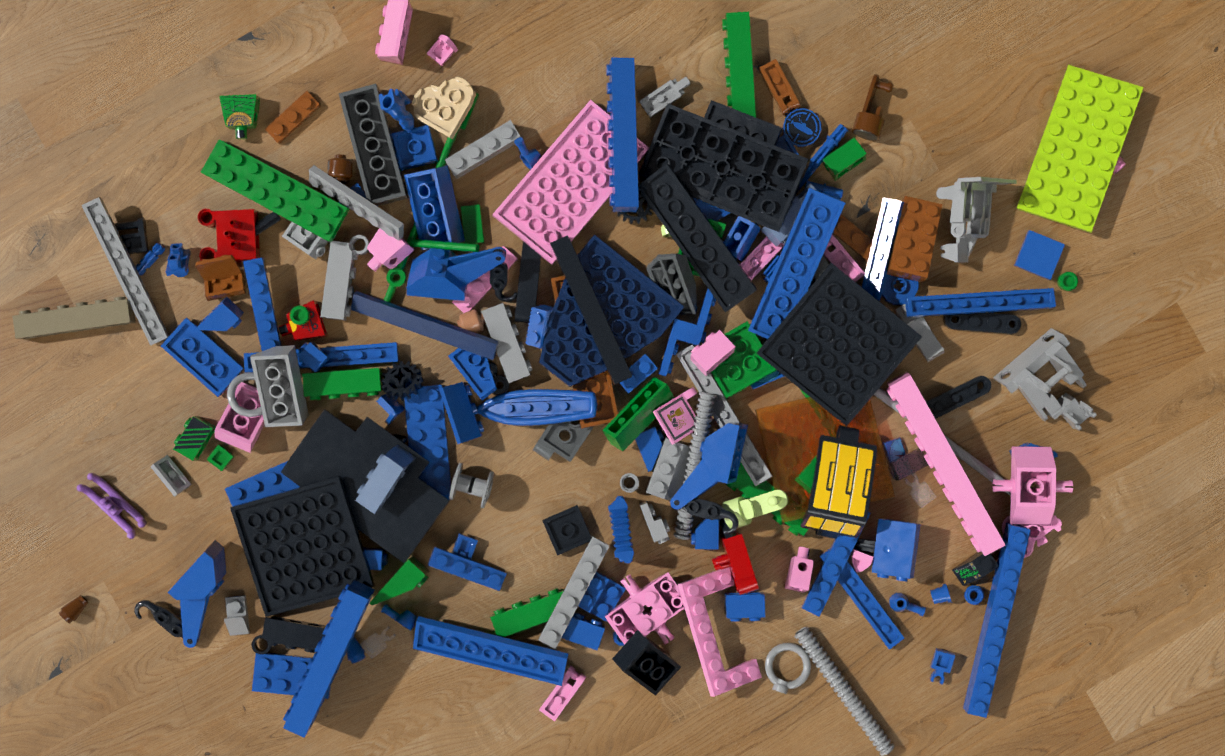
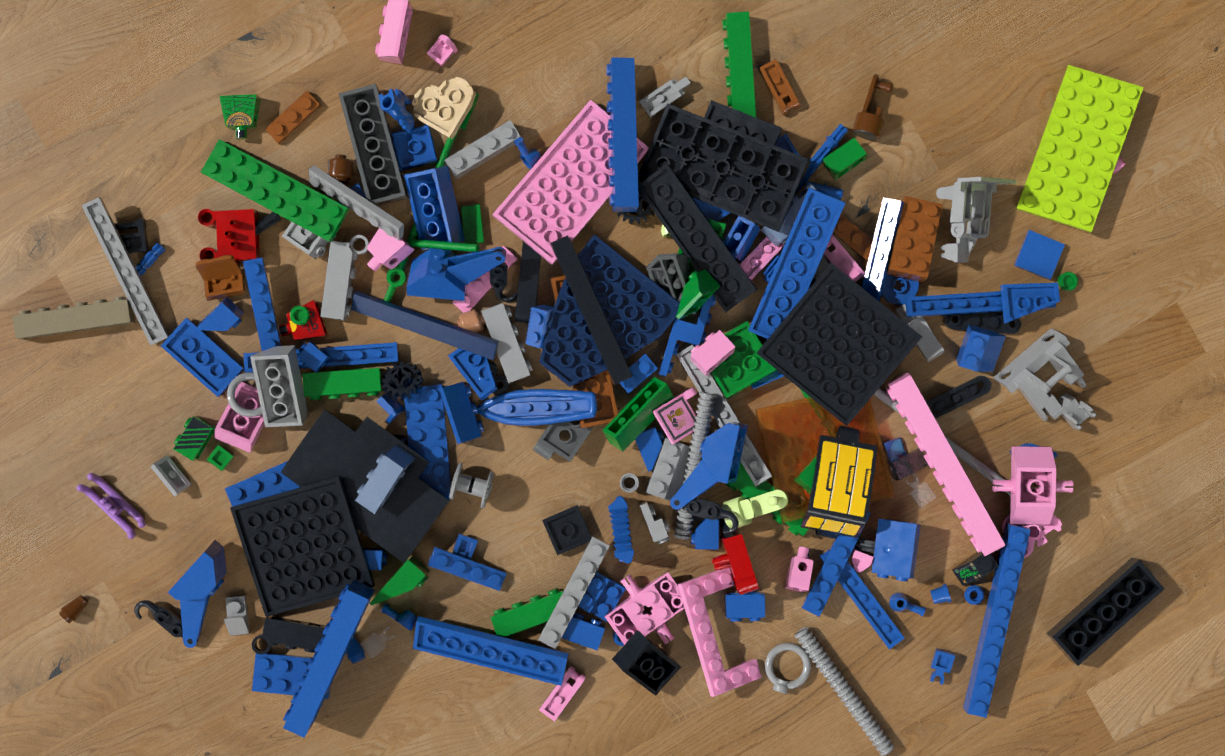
(178, 260): blue hips -> none
(696, 292): none -> green slope
(802, 127): tile -> none
(980, 349): none -> blue slope
(1027, 298): none -> blue wing
(1105, 611): none -> black brick

